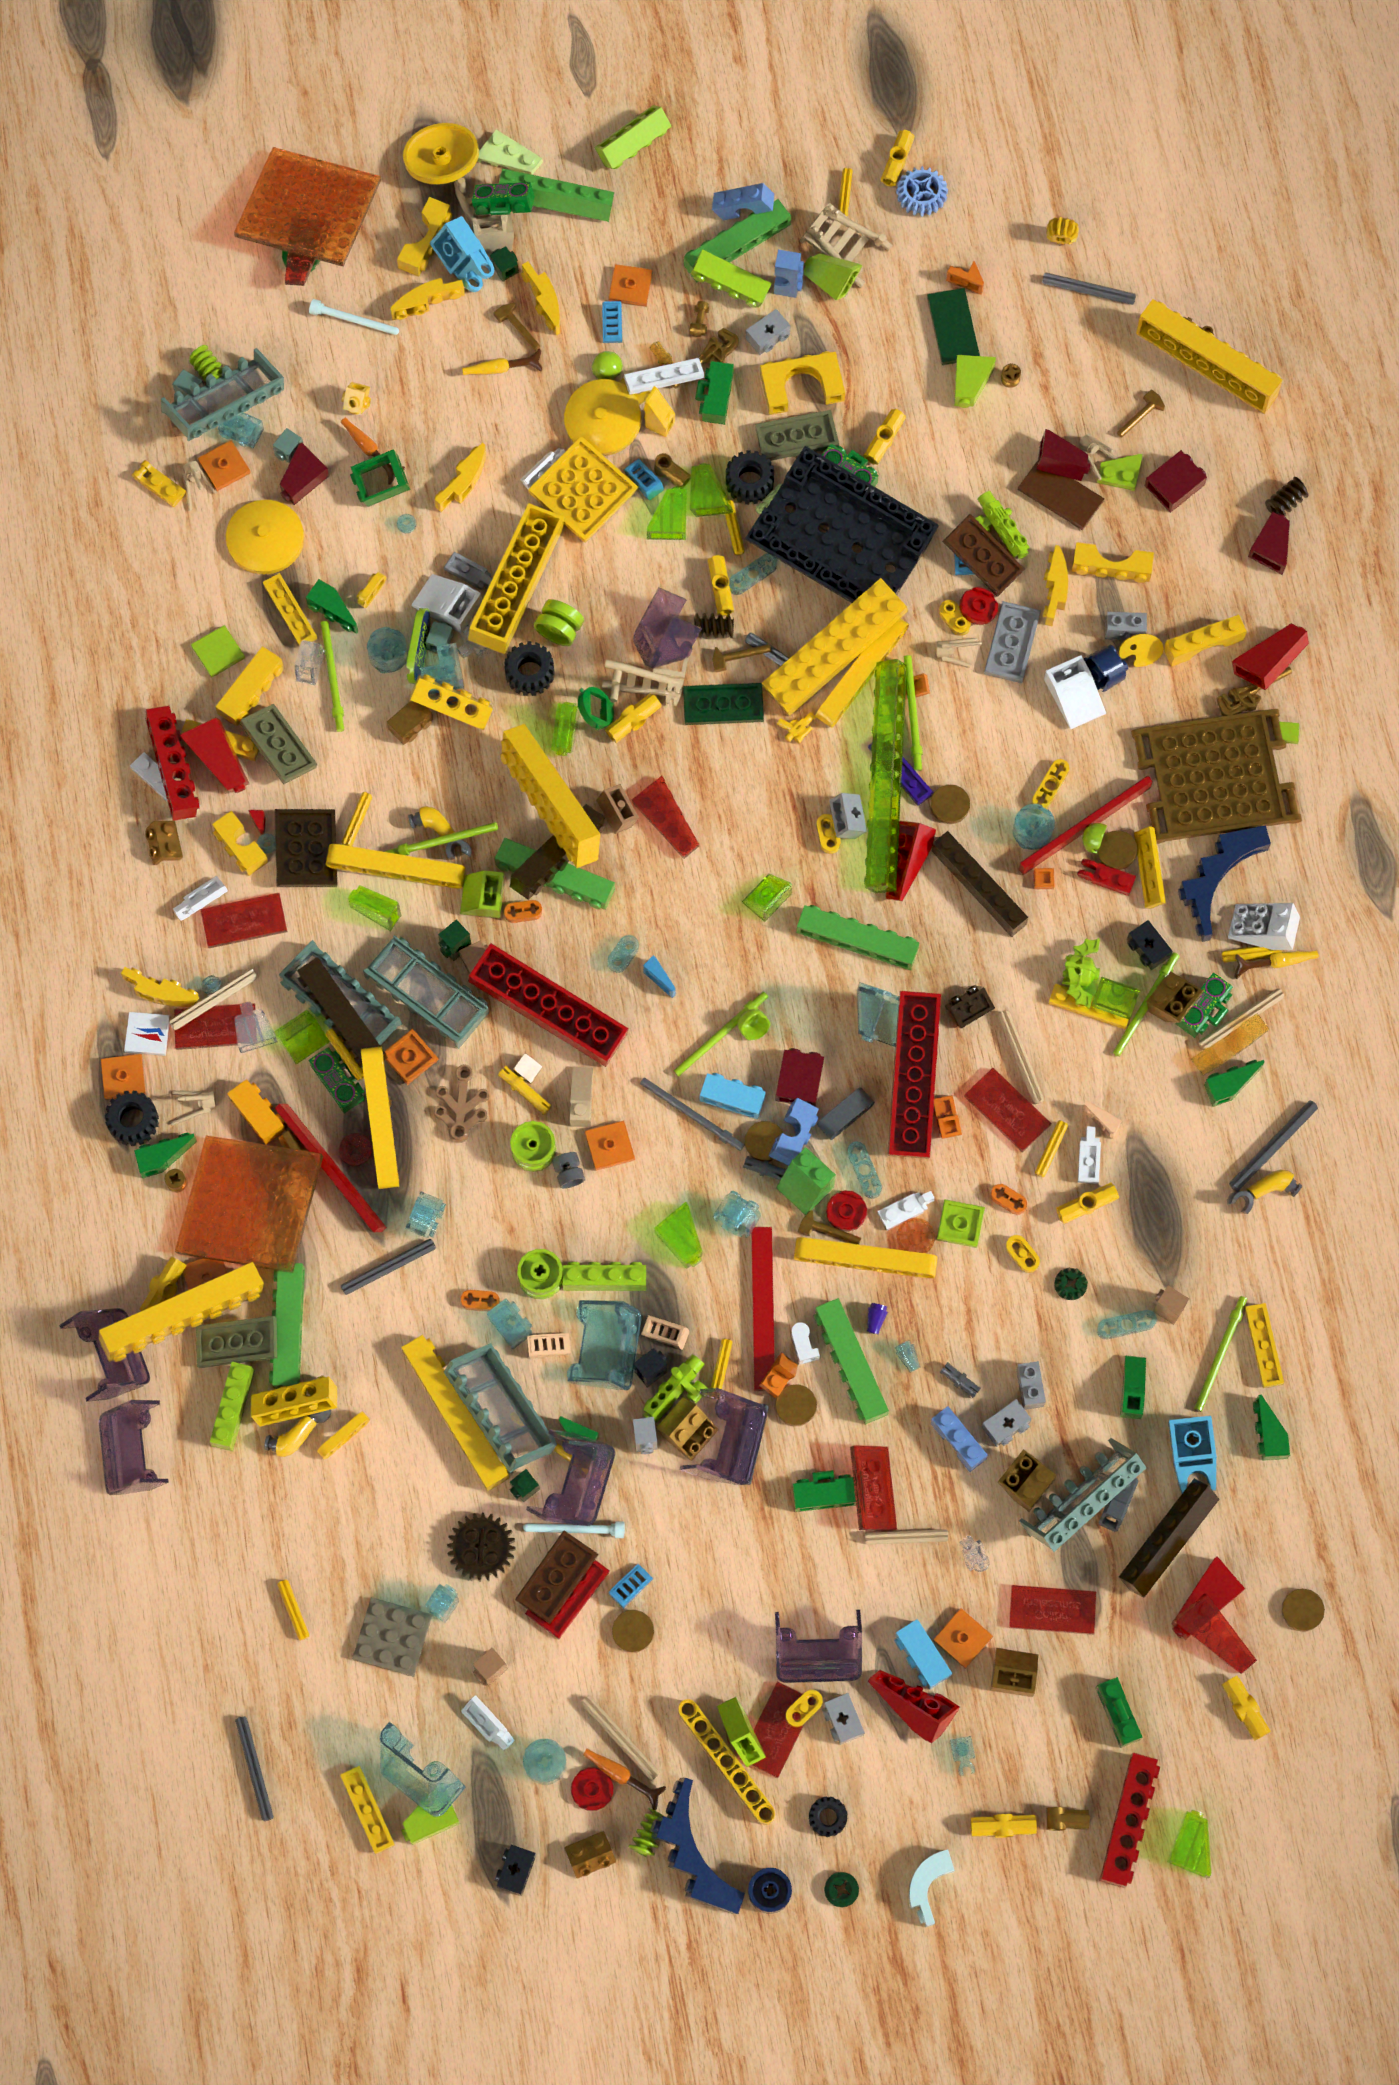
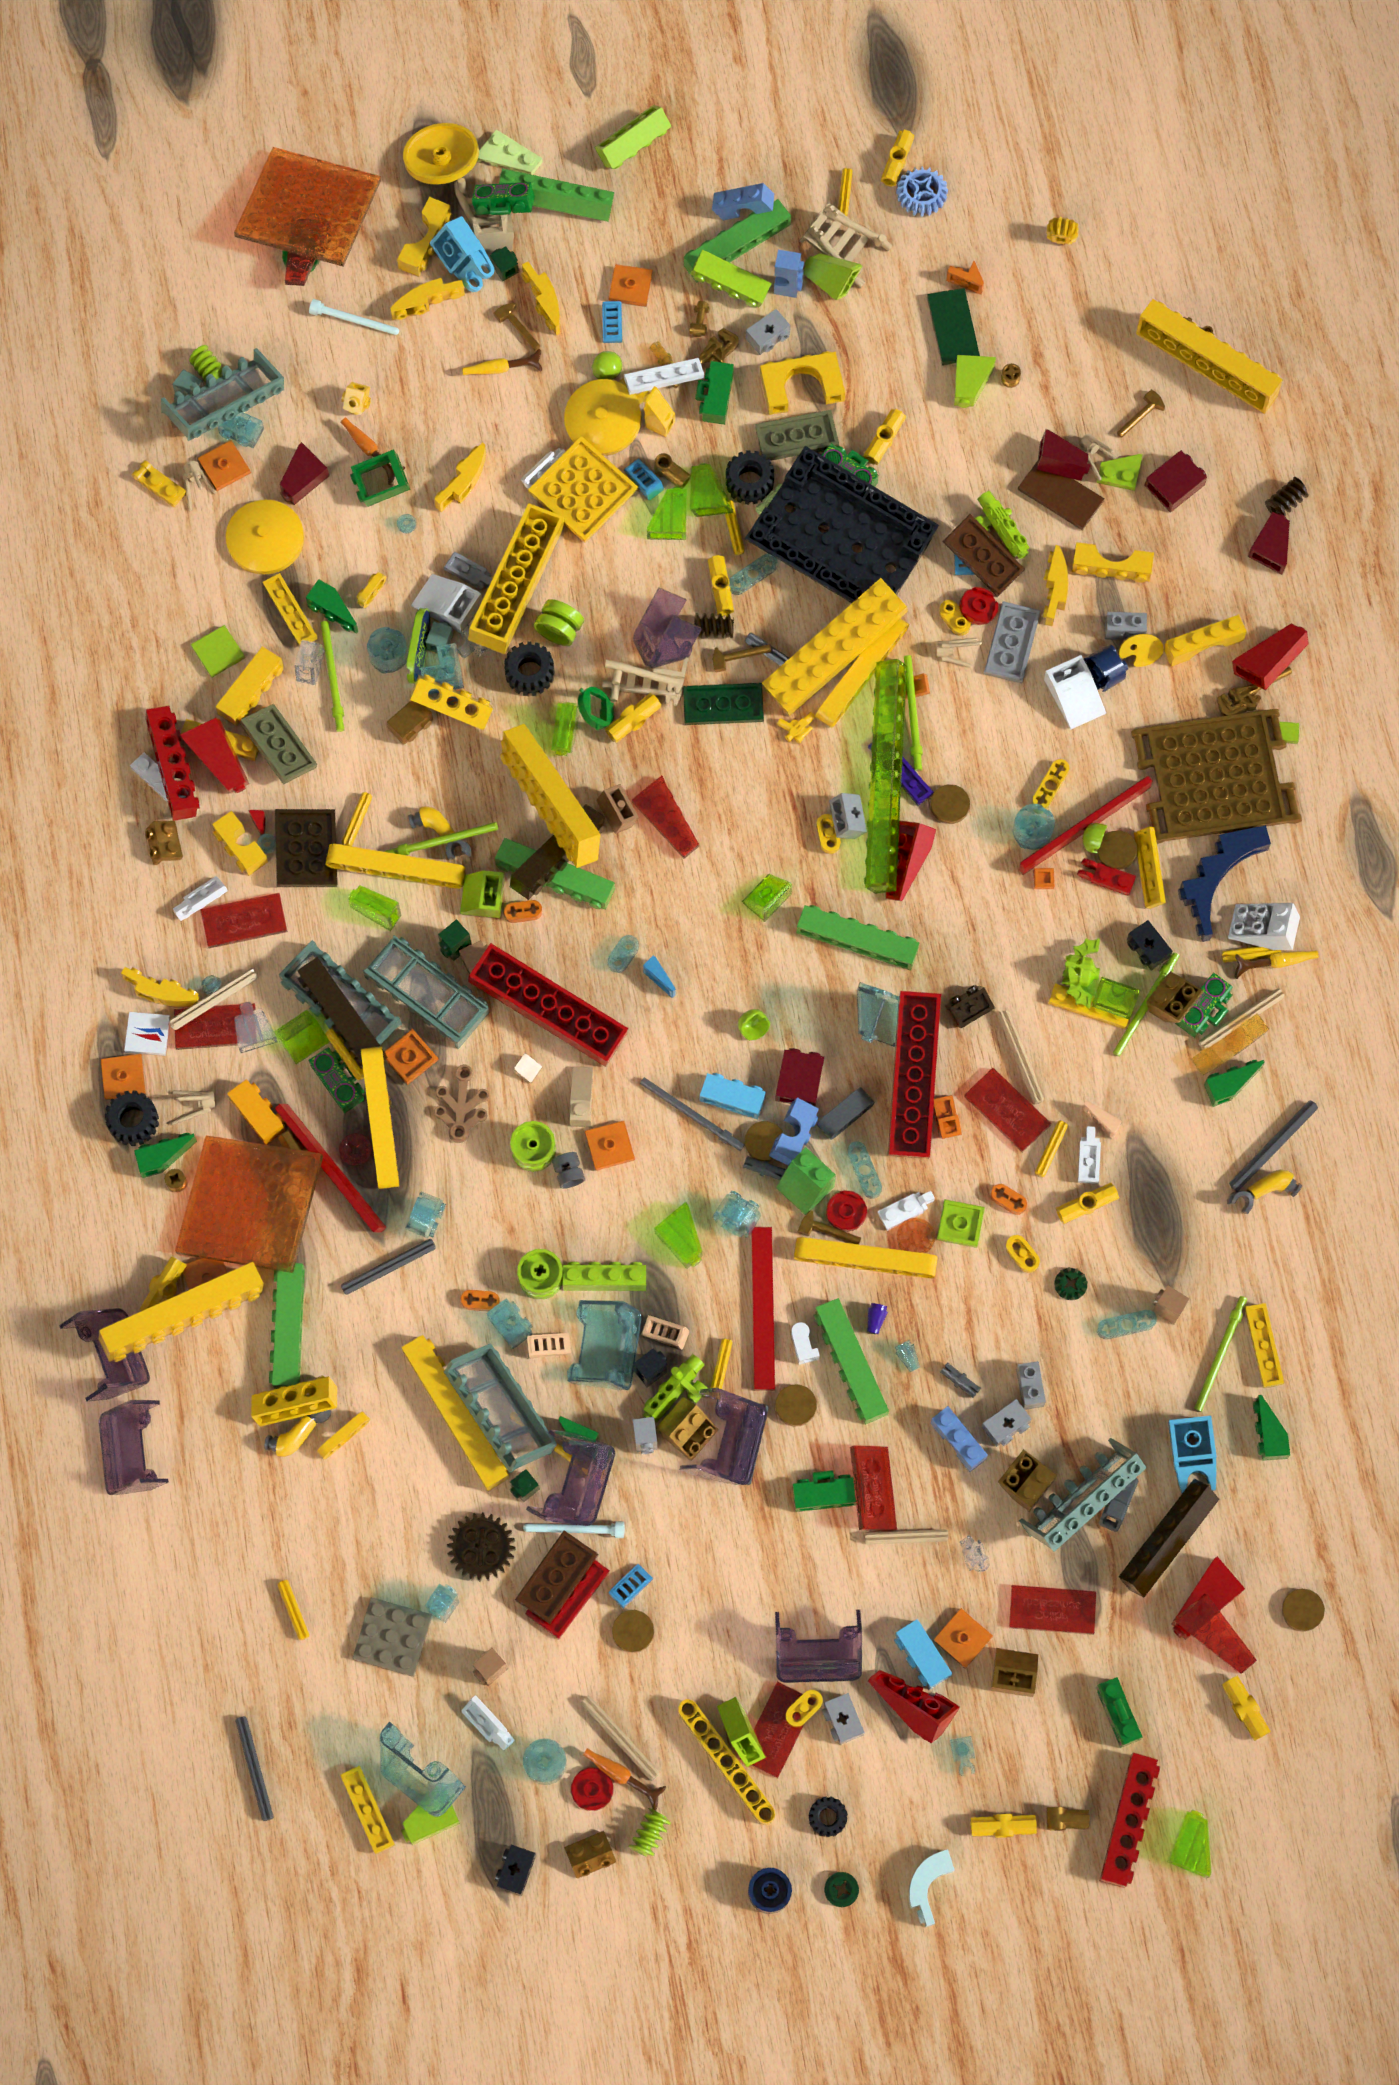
(232, 1406): lime brick -> none
(236, 1341): olive plate -> none
(286, 445): sand green brick -> none
(518, 1084): yellow pin -> none
(685, 1857): dark blue arch -> none
(719, 1035): lime bar -> none
(778, 1375): orange slope -> none
(979, 883): dark brown brick -> none
(1088, 288): dark grey axle -> none
(1133, 1387): green slope -> none

